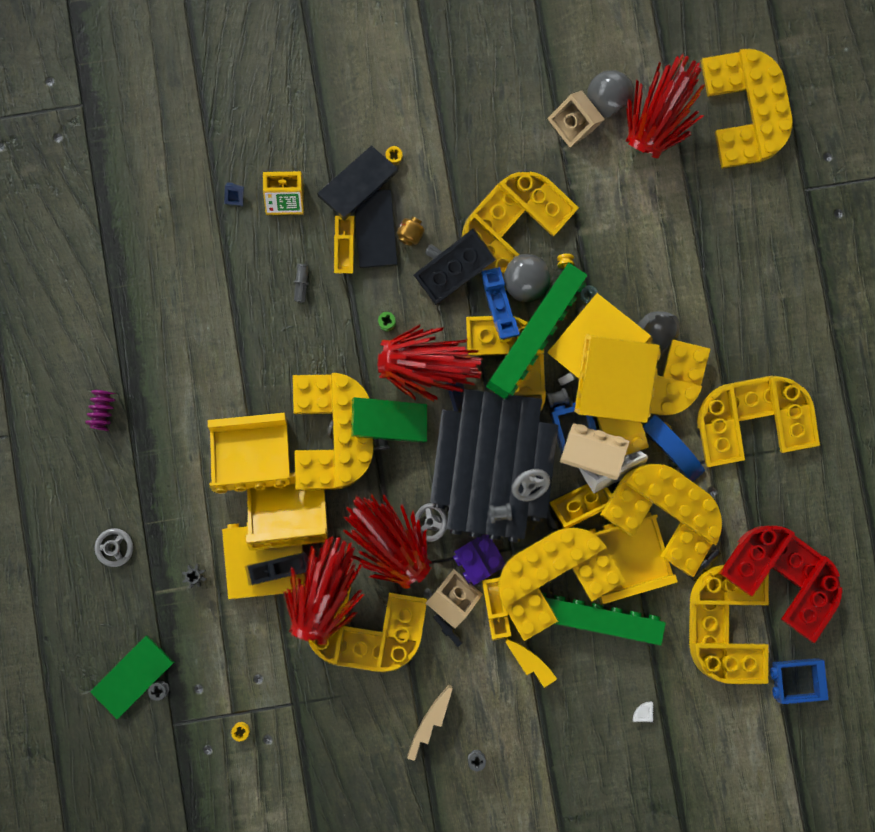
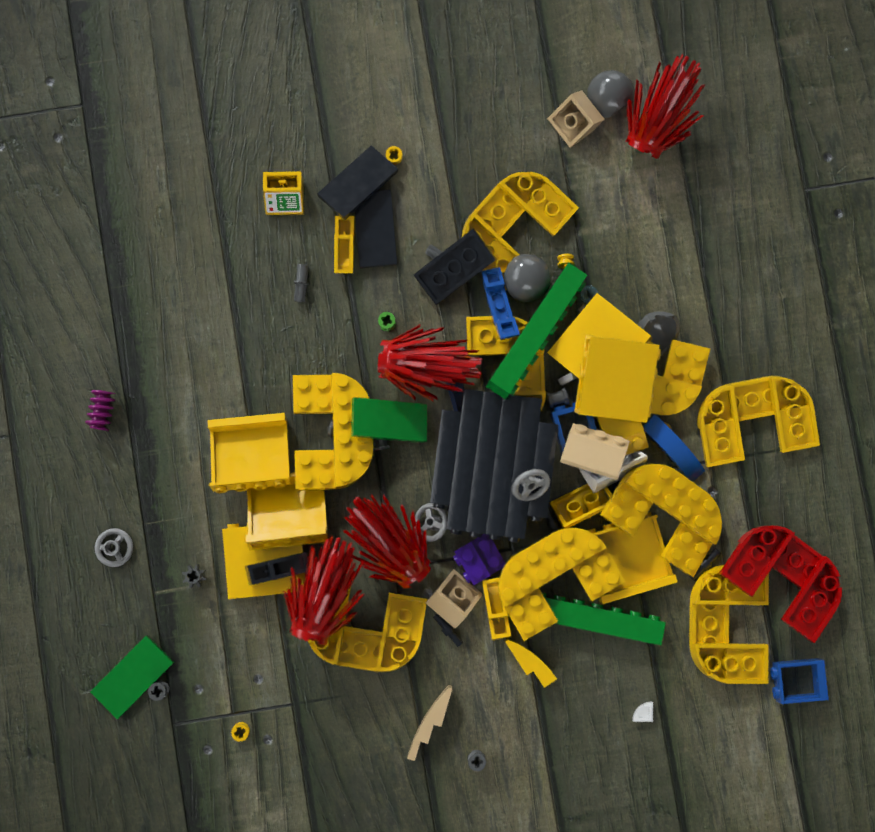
(234, 194): dark blue slope -> none
(410, 231): pearl gold head -> none
(500, 513): dark grey bush -> none
(767, 101): yellow plate -> none

